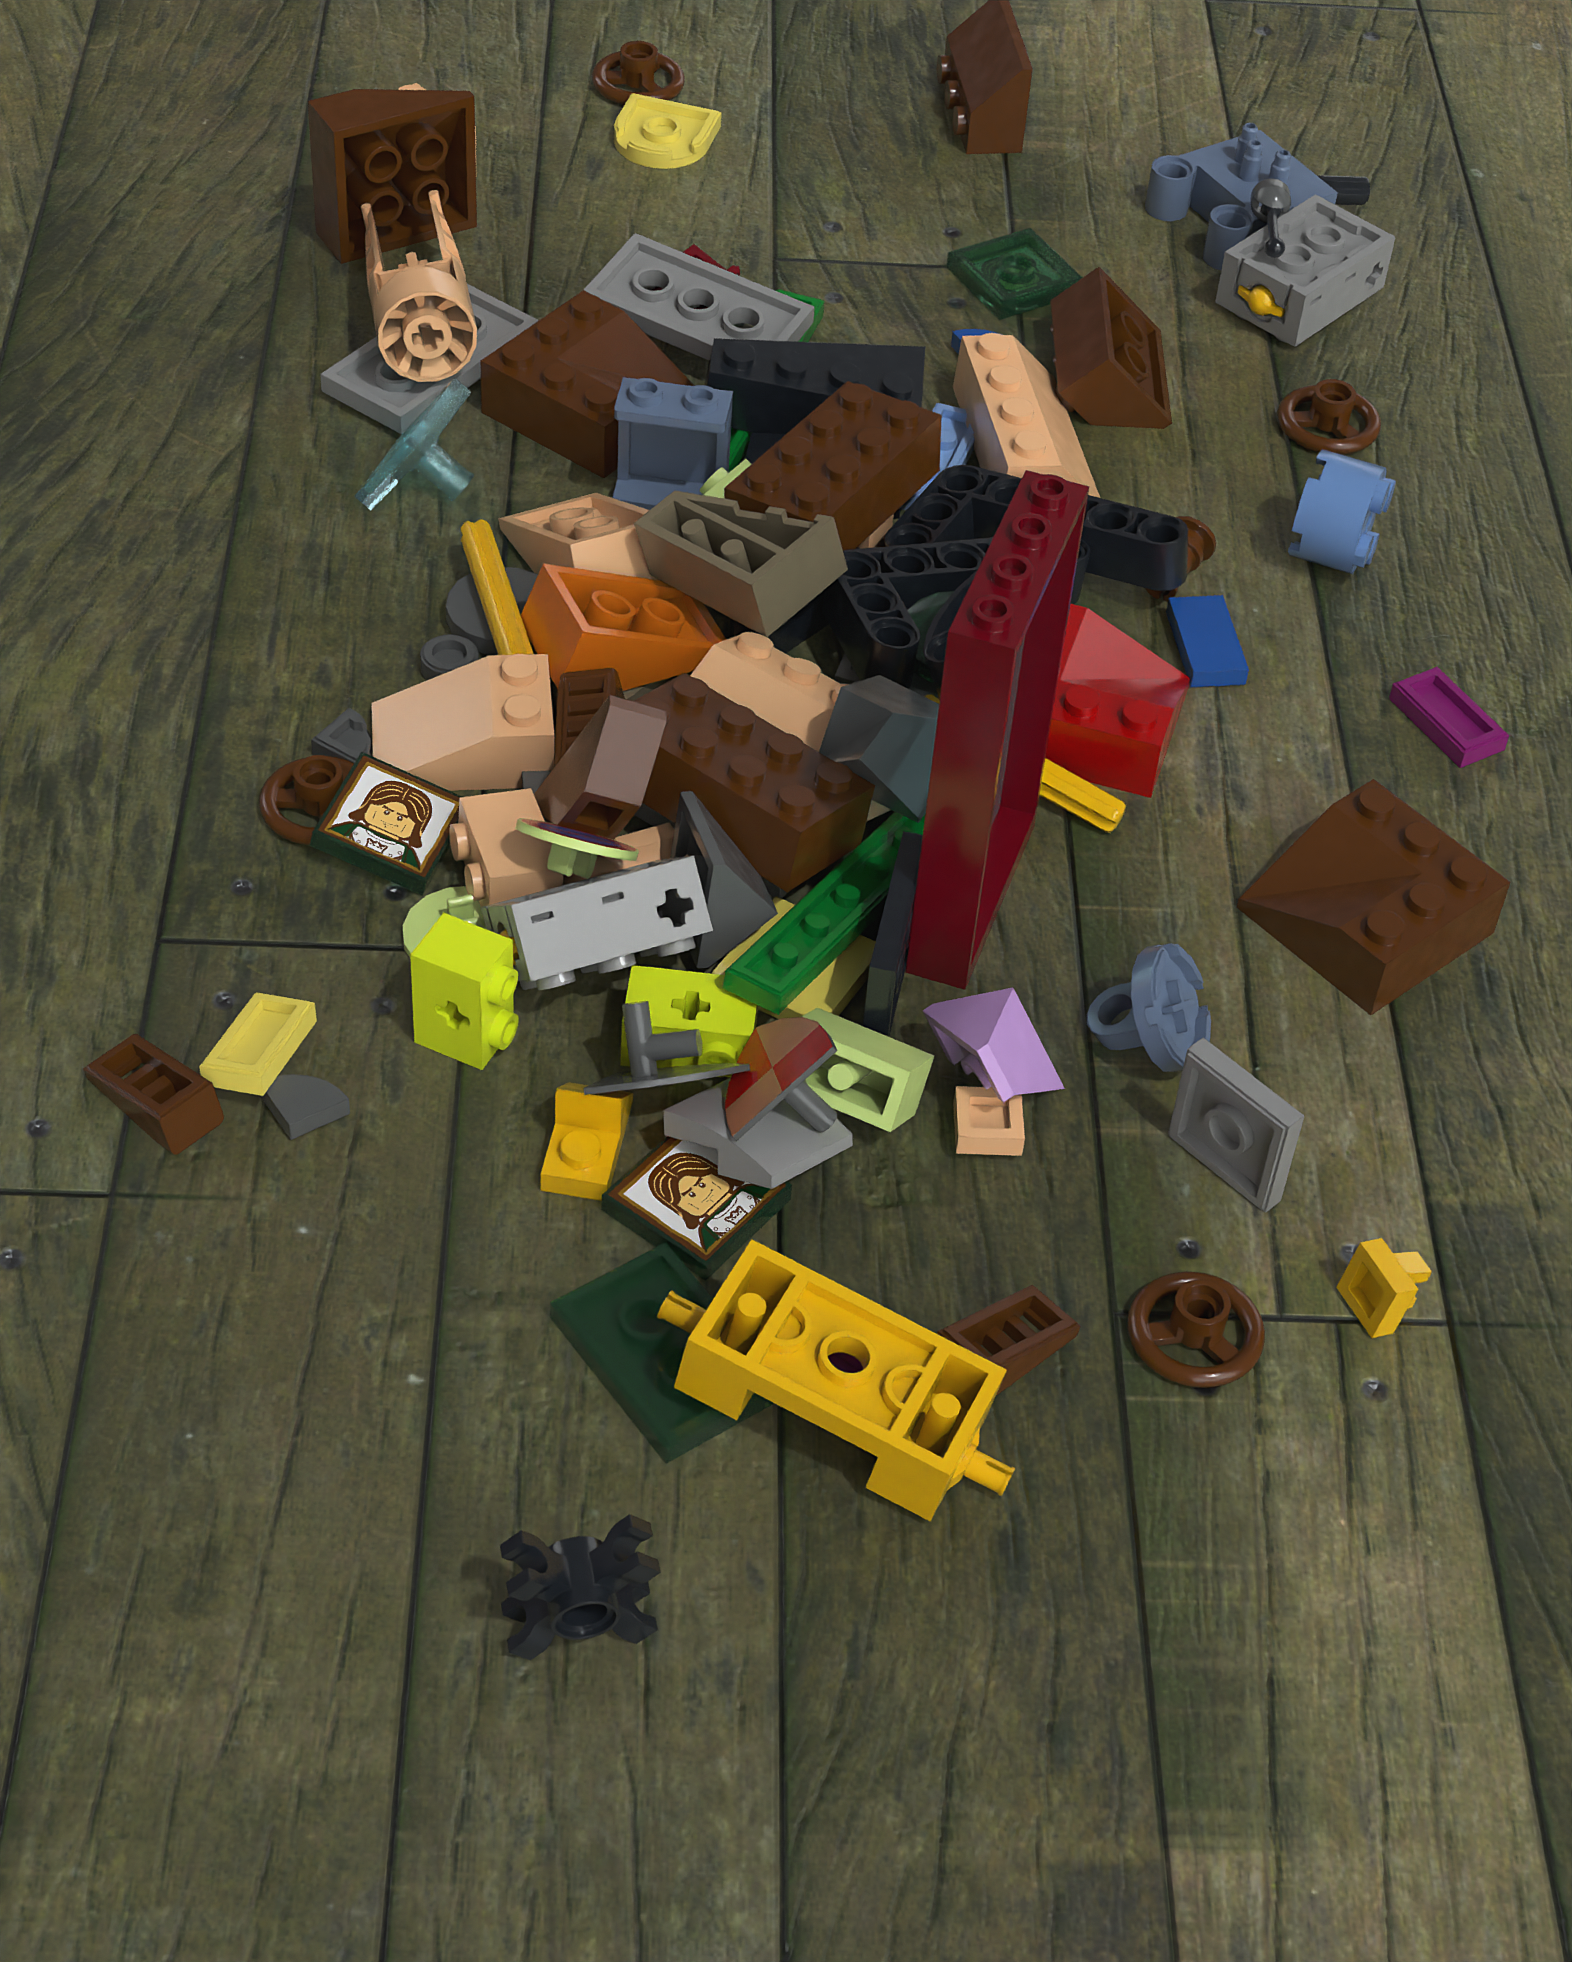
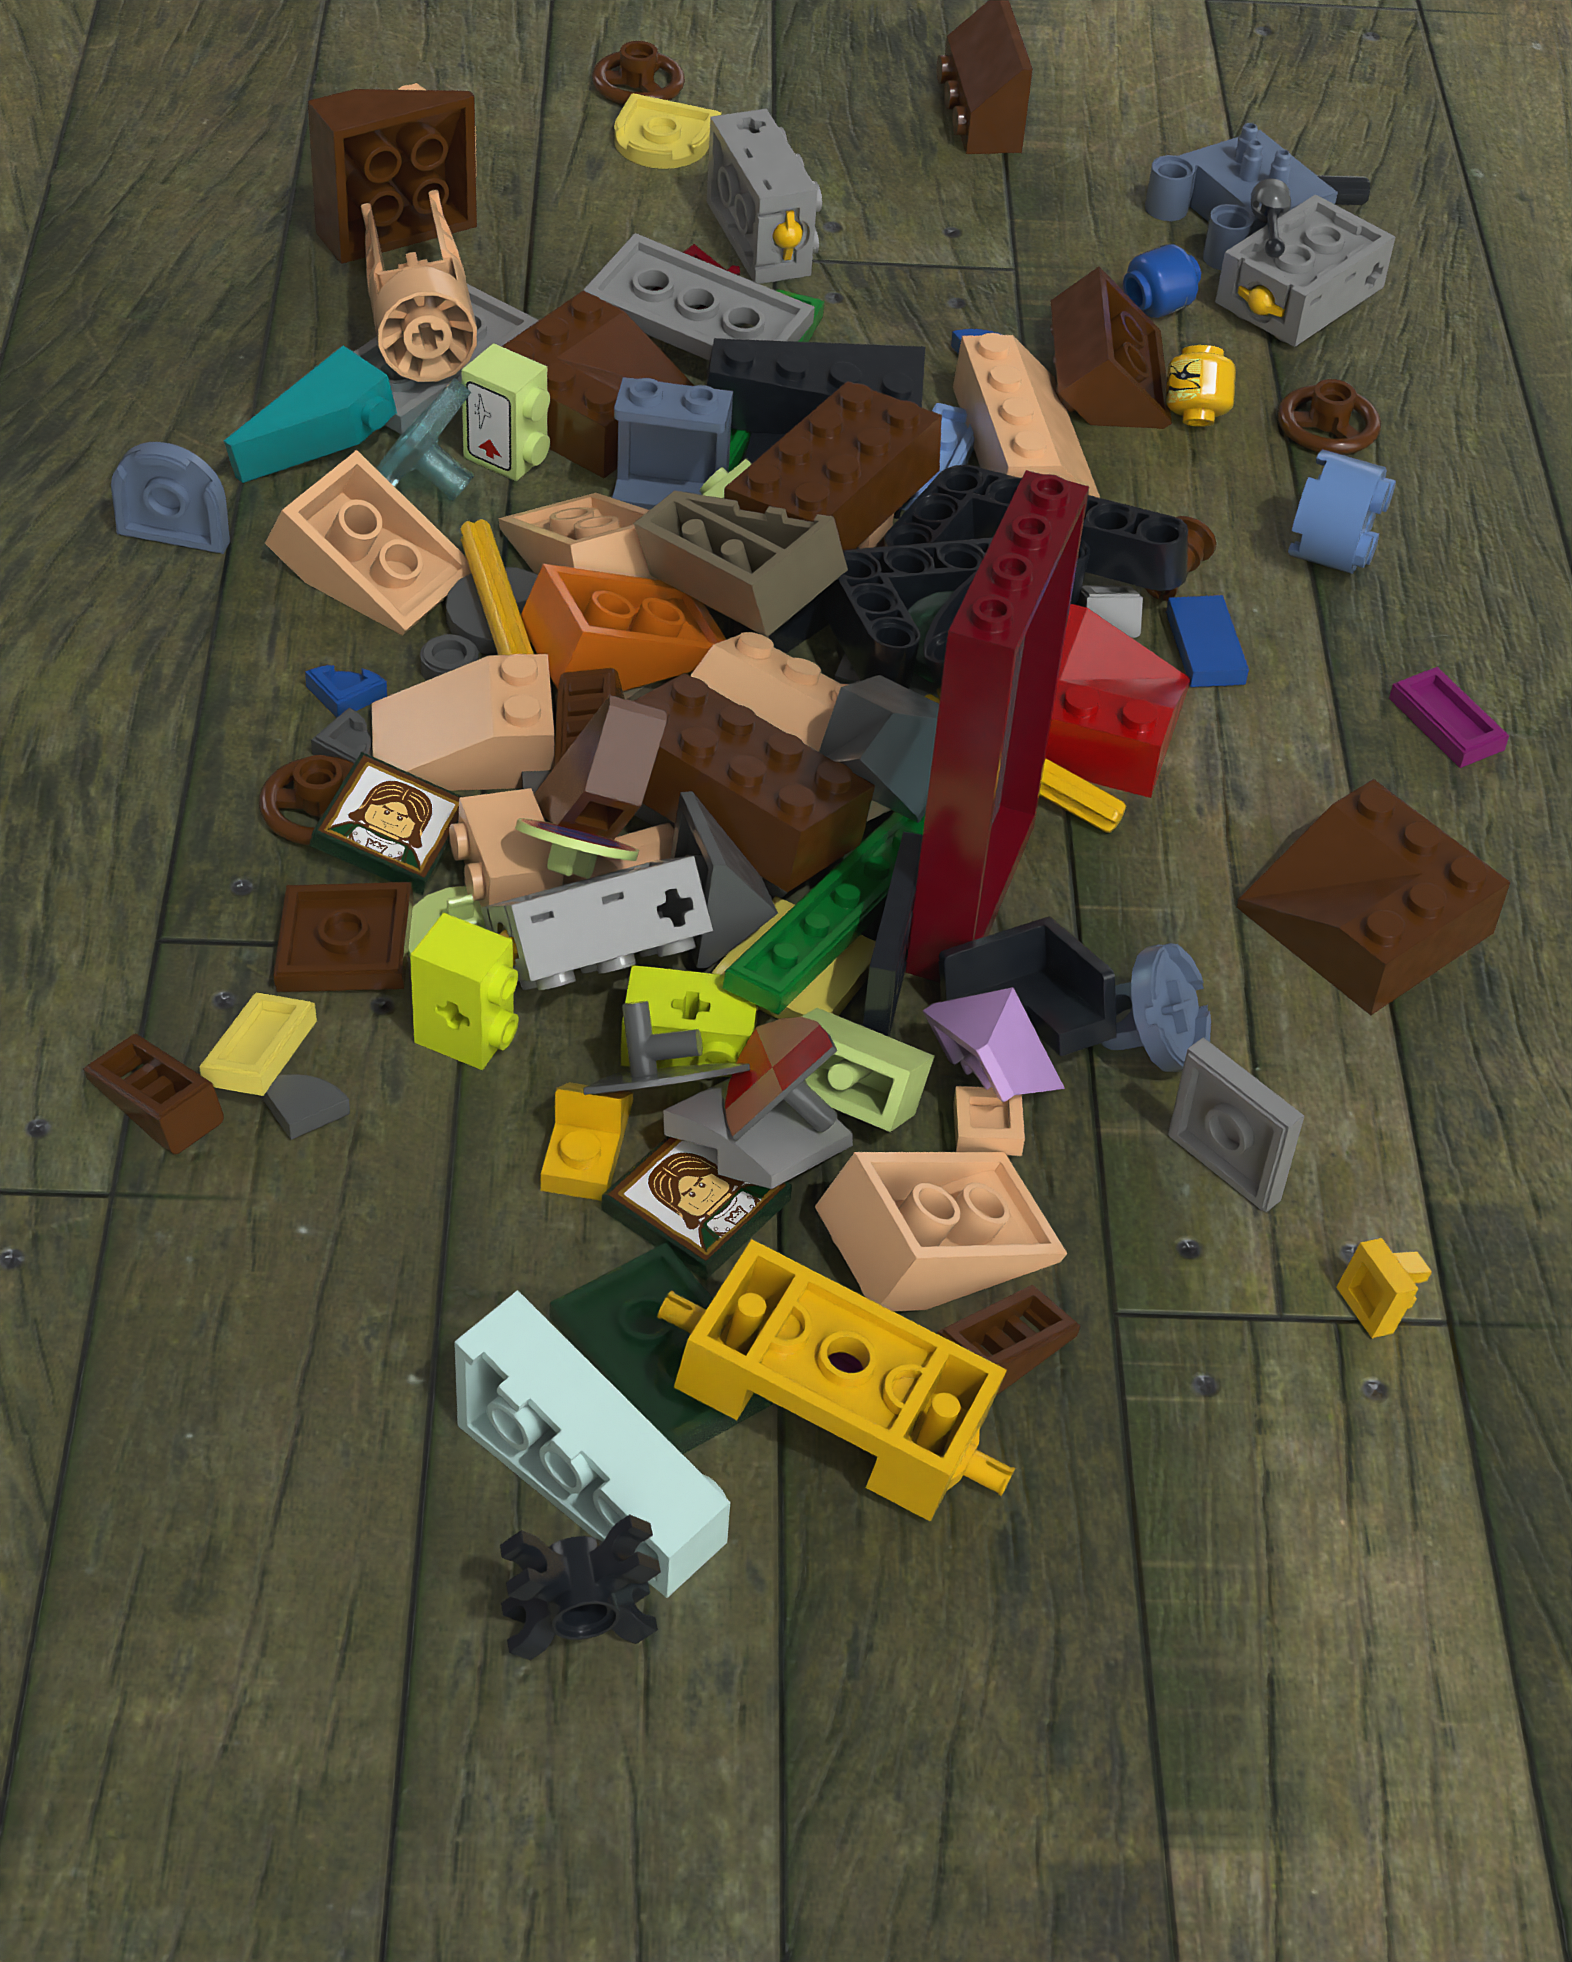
(170, 498): none -> sand blue tile
(315, 417): none -> teal slope
(344, 937): none -> reddish brown tile
(345, 689): none -> blue tile
(367, 546): none -> light nougat slope
(505, 412): none -> yellowish green brick
(582, 1441): none -> light aqua wedge
(762, 196): none -> light grey piece
(935, 1225): none -> light nougat slope
(1012, 272): clear green tile -> none
(1053, 974): none -> black panel
(1116, 605): none -> light grey slope
(1162, 280): none -> blue head
(1199, 1323): reddish brown piece -> none
(1200, 385): none -> yellow head

